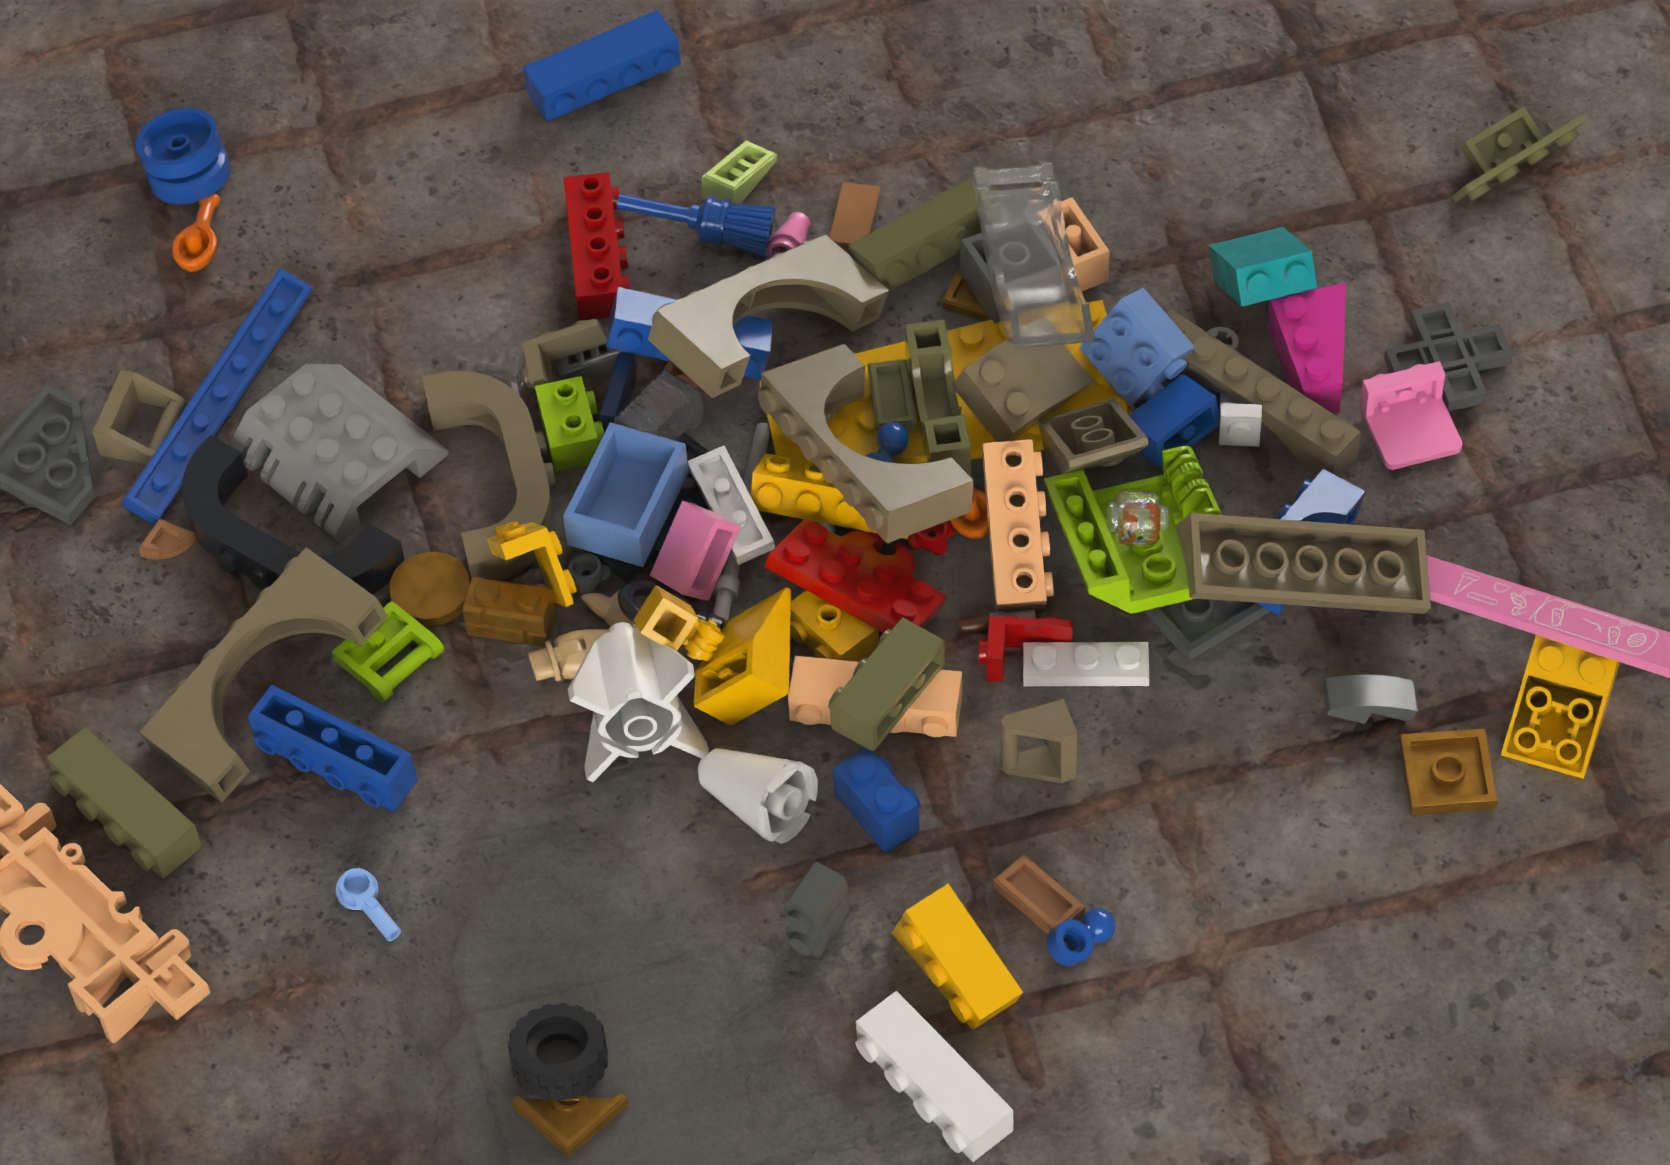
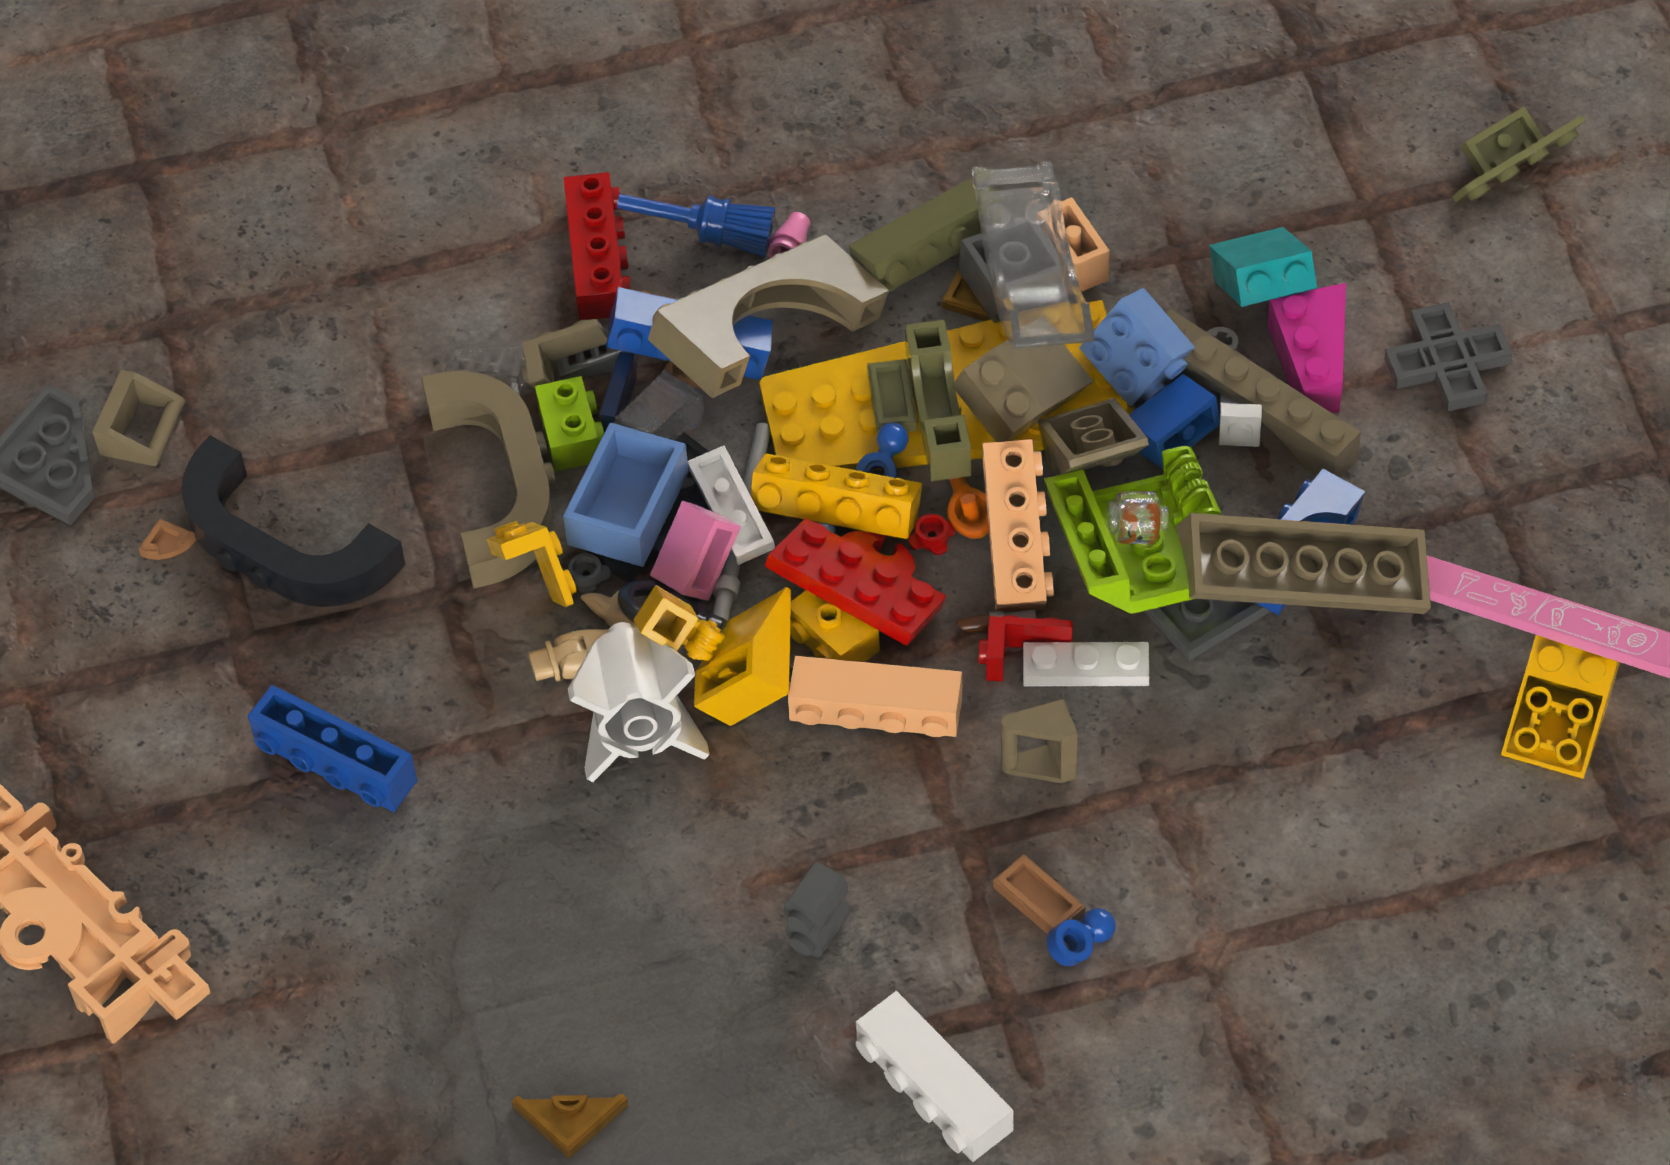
(123, 803): olive brick -> none
(183, 156): blue wheel -> none
(197, 243): orange piece -> none
(217, 395): blue tile -> none
(303, 599): dark tan arch -> none
(333, 440): light grey slope -> none
(359, 891): light blue plate -> none
(383, 645): lime plate -> none
(430, 587): pearl gold tile -> none
(509, 611): pearl gold brick -> none
(562, 1079): black tyre -> none
(602, 65): blue brick -> none
(736, 177): yellowish green slope -> none
(761, 790): white cone -> none
(854, 213): medium nougat tile -> none
(877, 799): blue brick -> none
(886, 684): olive brick -> none
(889, 496): dark tan arch -> none
(957, 957): yellow wedge -> none
(1361, 695): dark grey slope -> none
(1409, 416): bright pink bracket -> none
(1448, 772): pearl gold tile -> none

